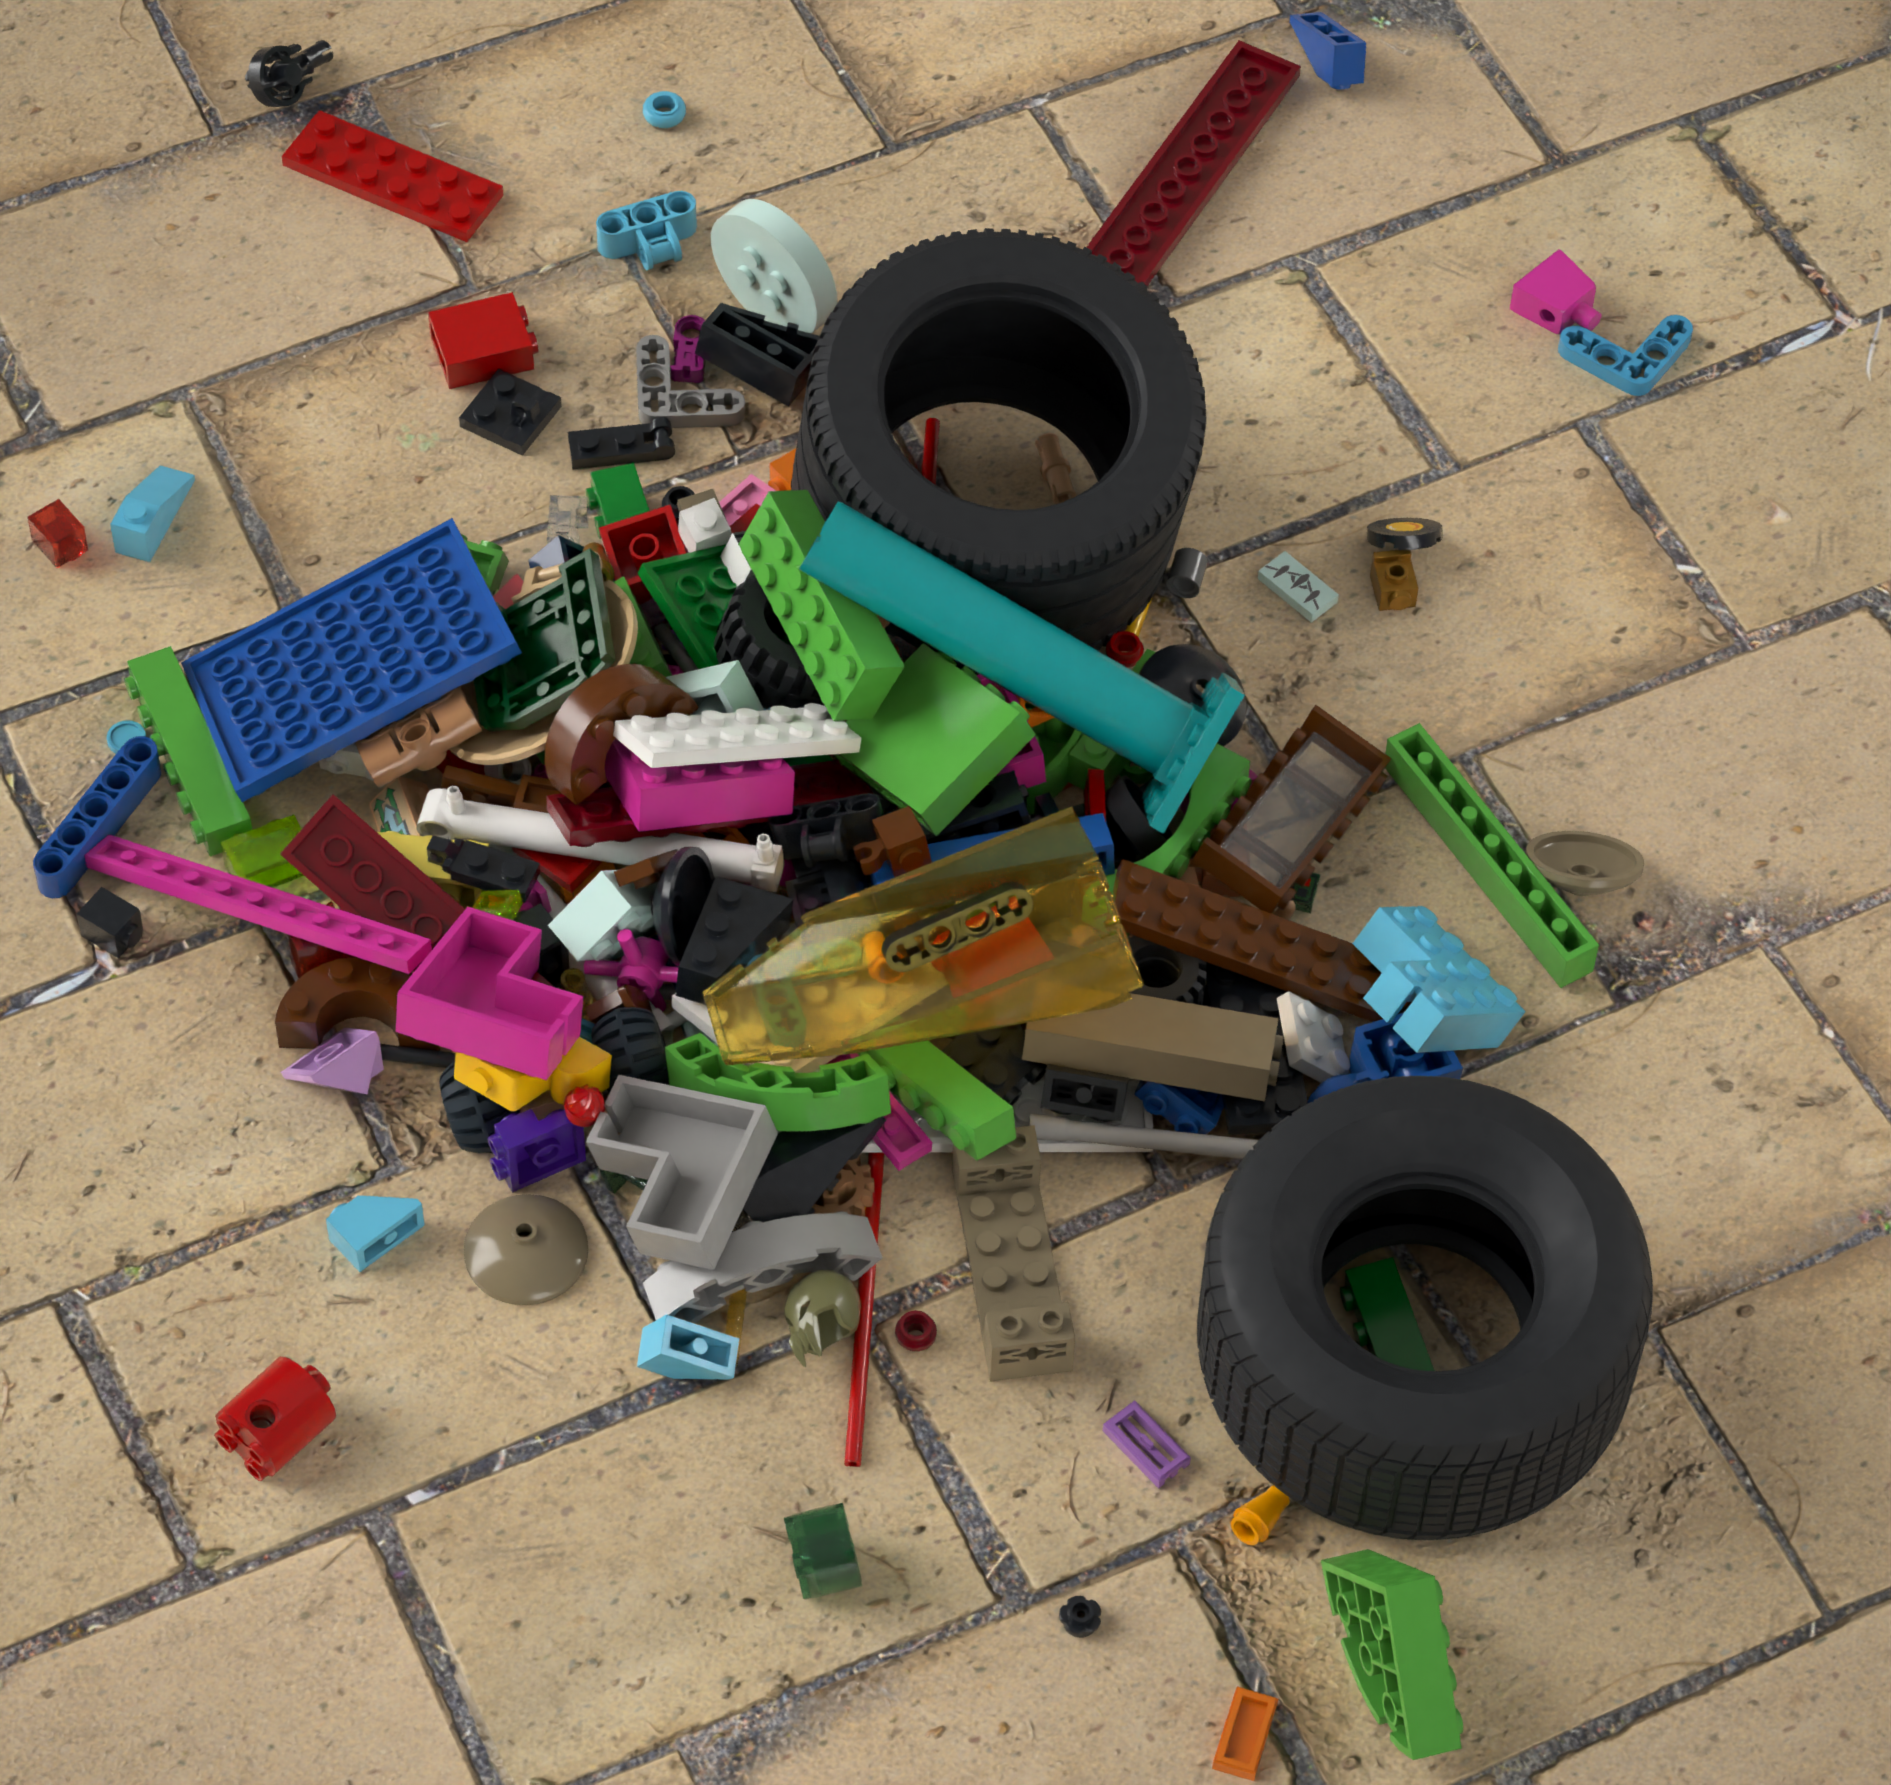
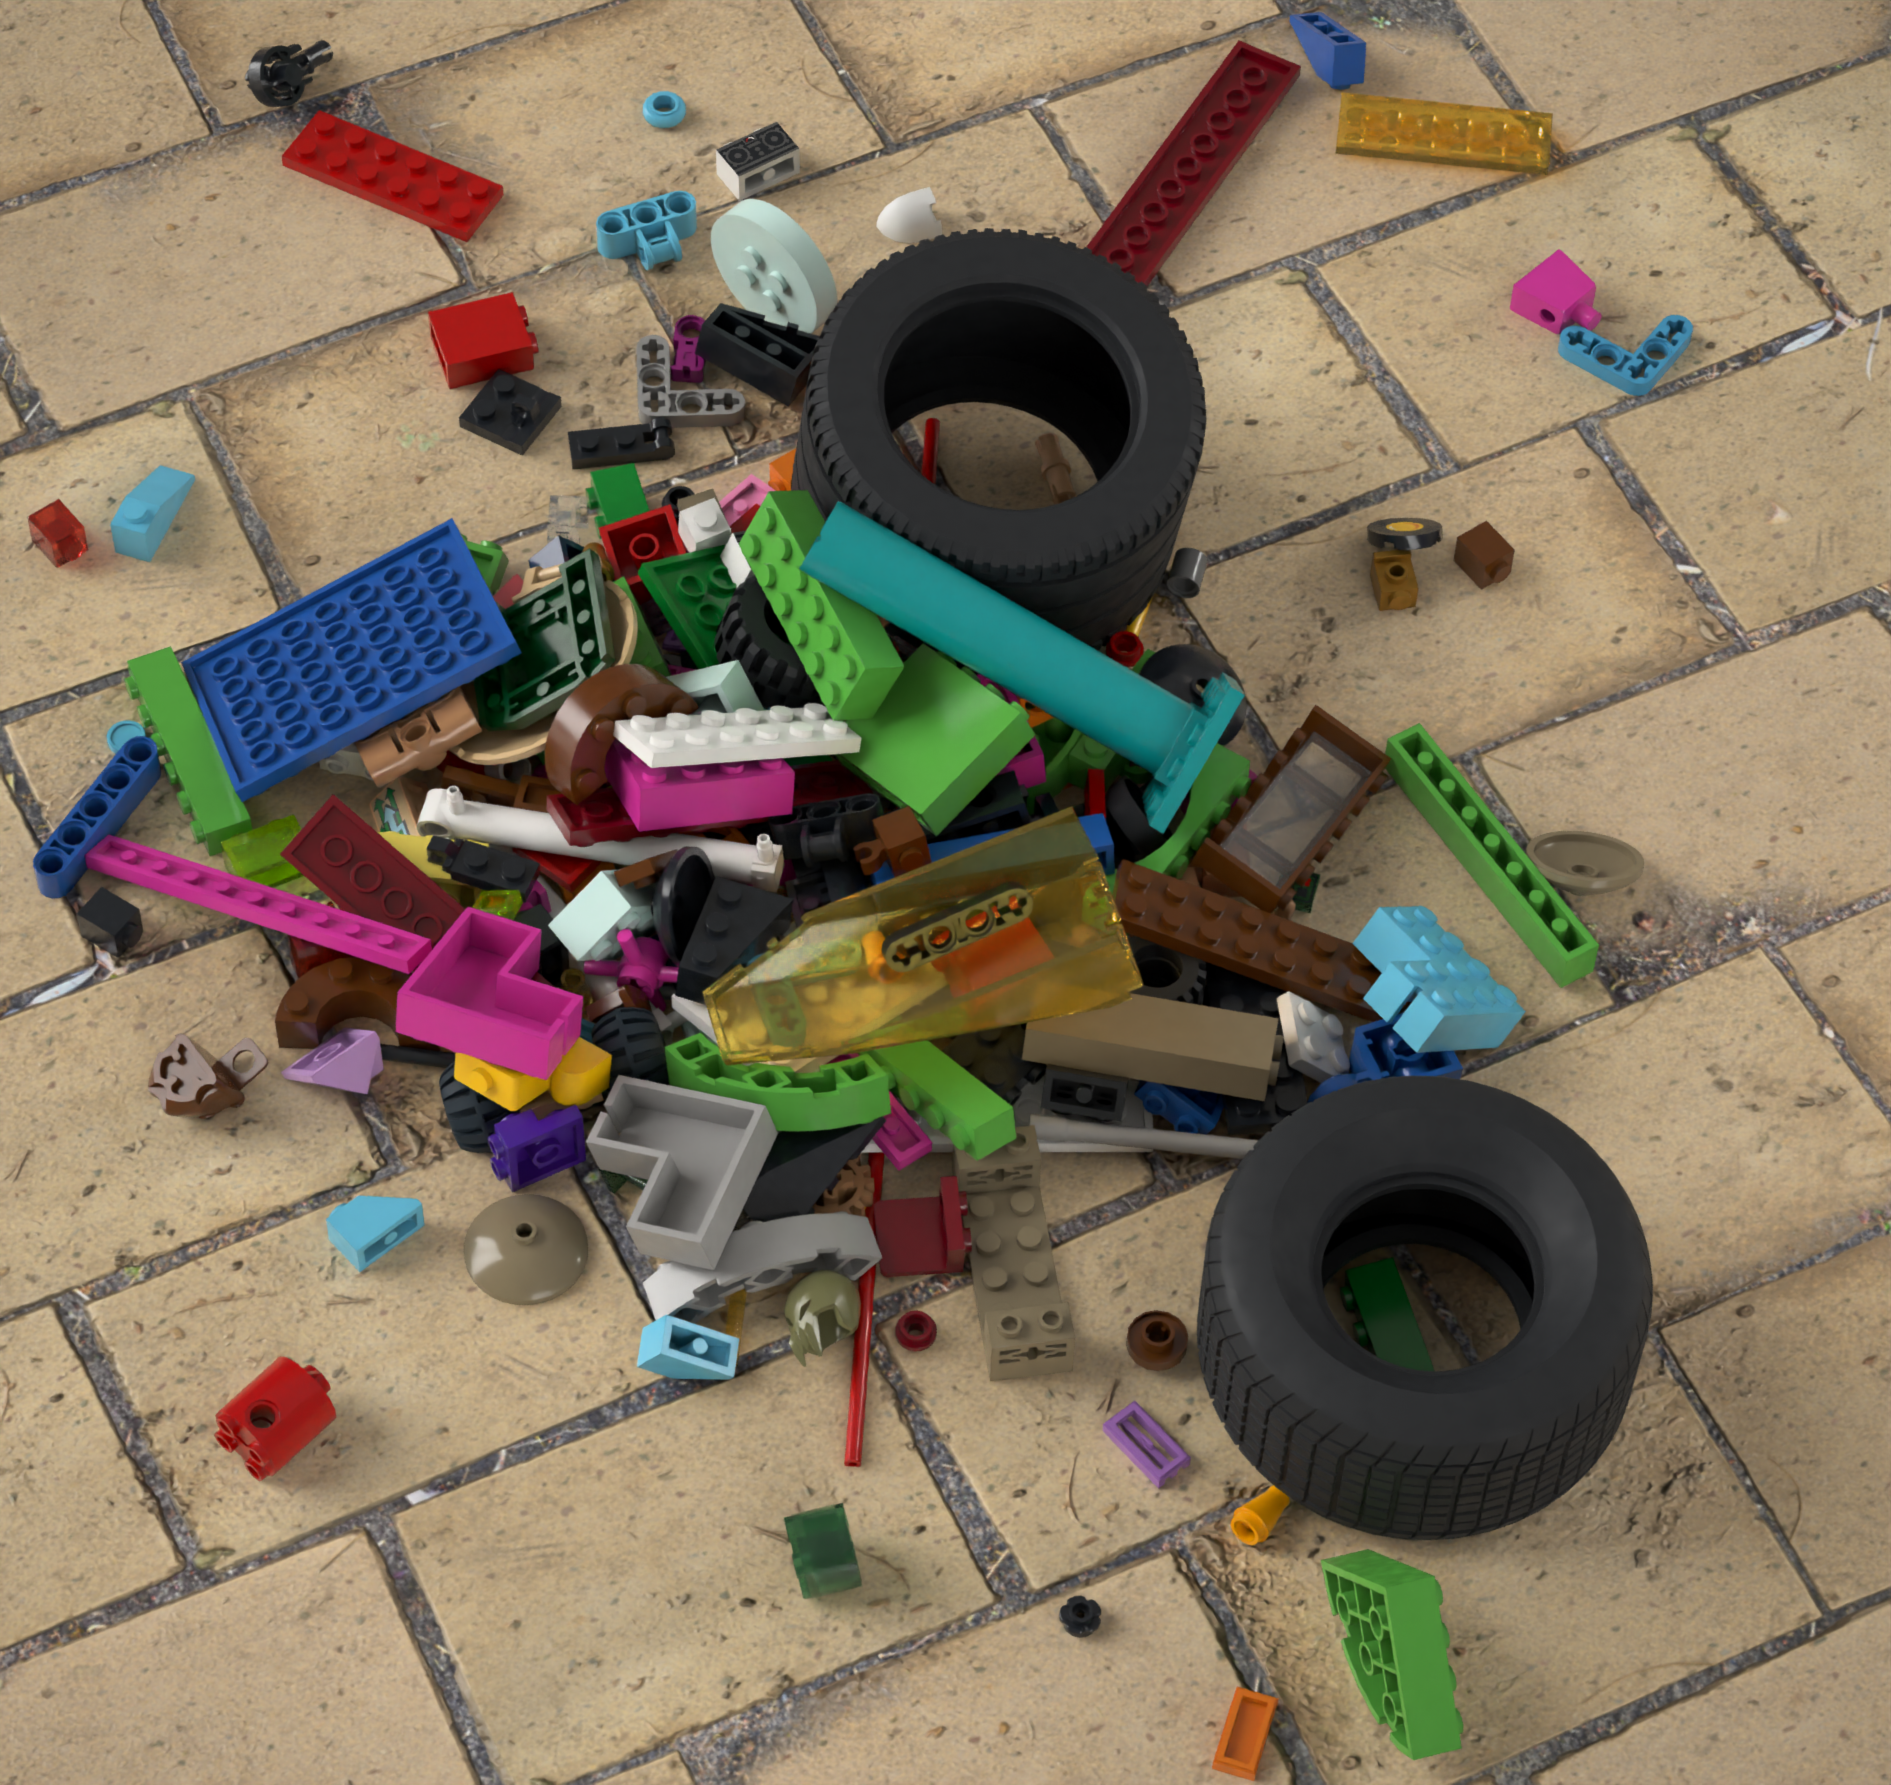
(196, 1083): none -> piece
(584, 1105): red plate -> none
(674, 648): dark grey bar -> none
(757, 161): none -> brick
(910, 218): none -> white brick
(923, 1232): none -> dark red bracket
(1157, 1340): none -> reddish brown plate
(1298, 586): light aqua tile -> none
(1444, 133): none -> clear yellow plate
(1484, 555): none -> reddish brown brick

